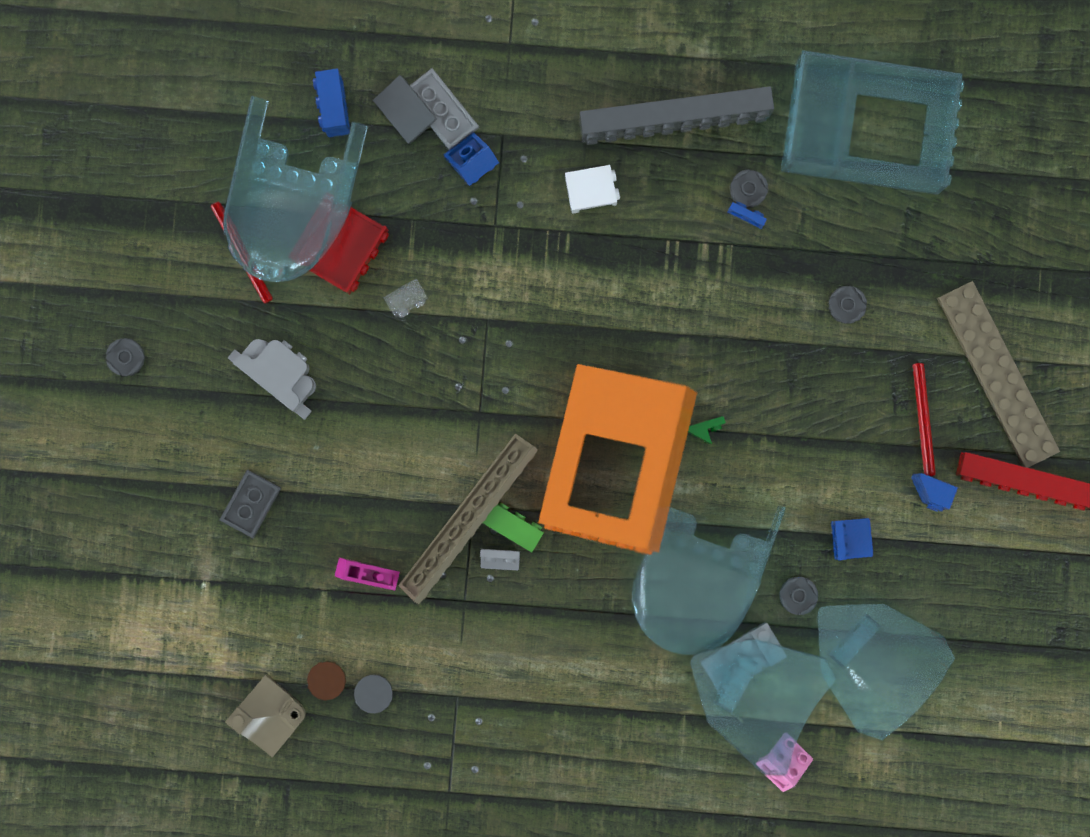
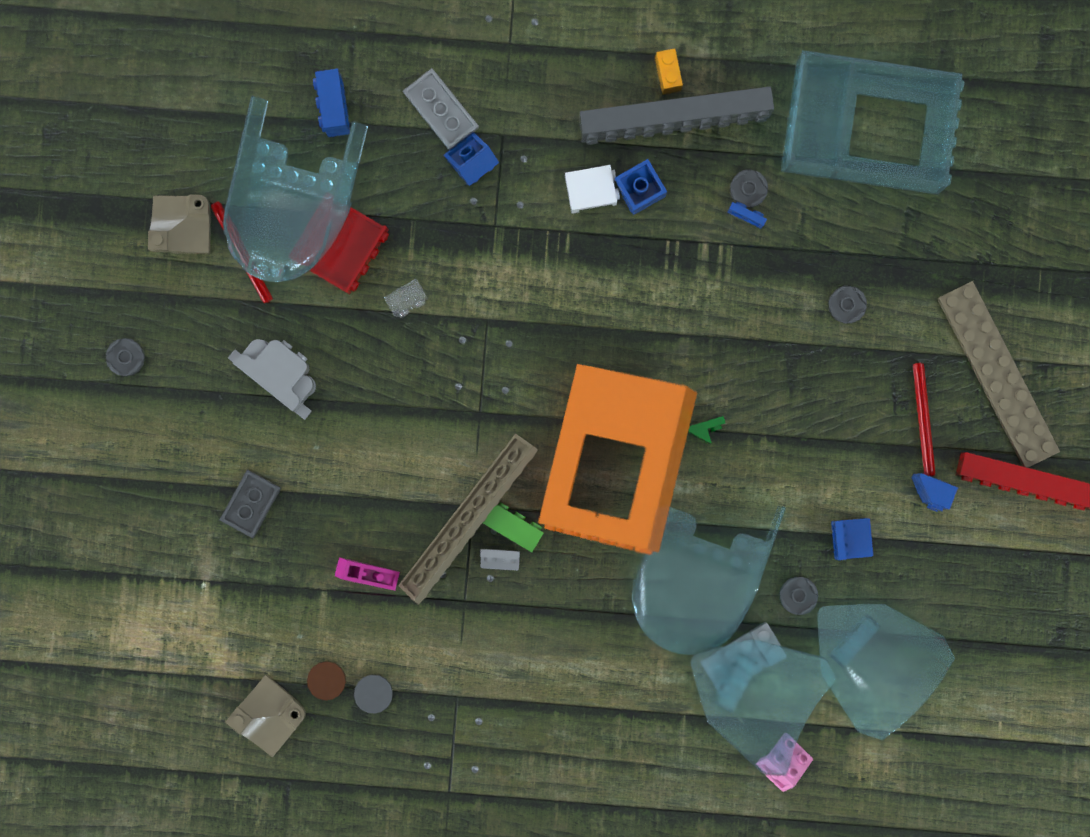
(180, 225): none -> dark tan slope
(405, 109): dark grey tile -> none
(640, 187): none -> blue slope
(668, 71): none -> light orange brick

